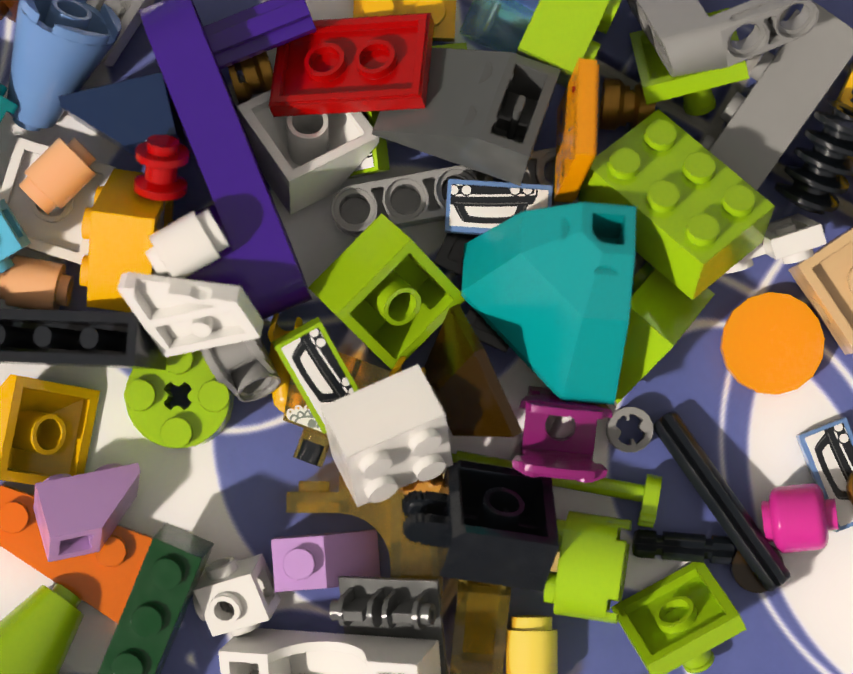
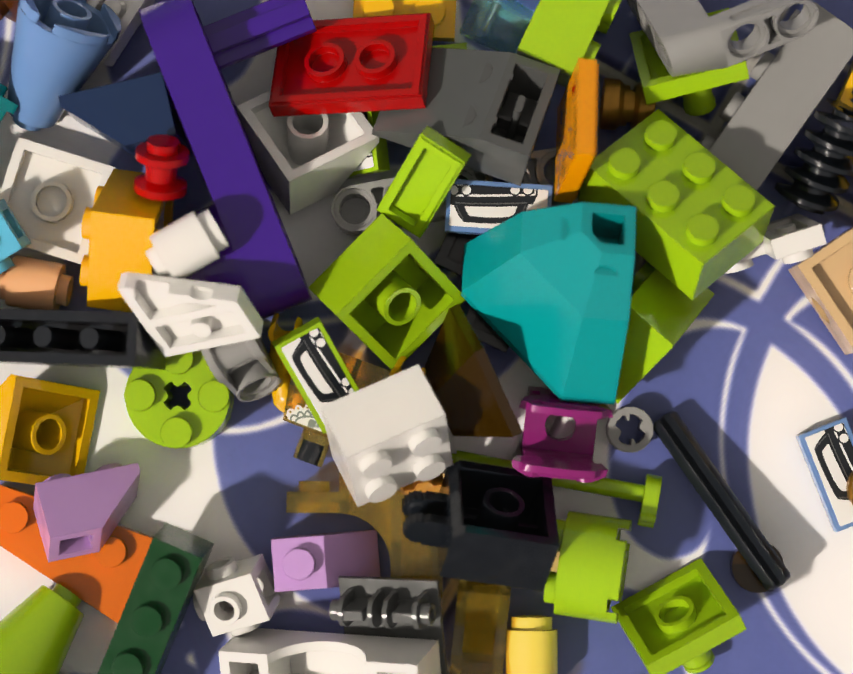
(58, 174): light nougat brick -> none
(257, 74): pearl gold wheel -> none
(423, 181): none -> lime tile
(682, 547): black axle -> none
(772, 343): light orange tile -> none
(798, 518): dark pink head -> none

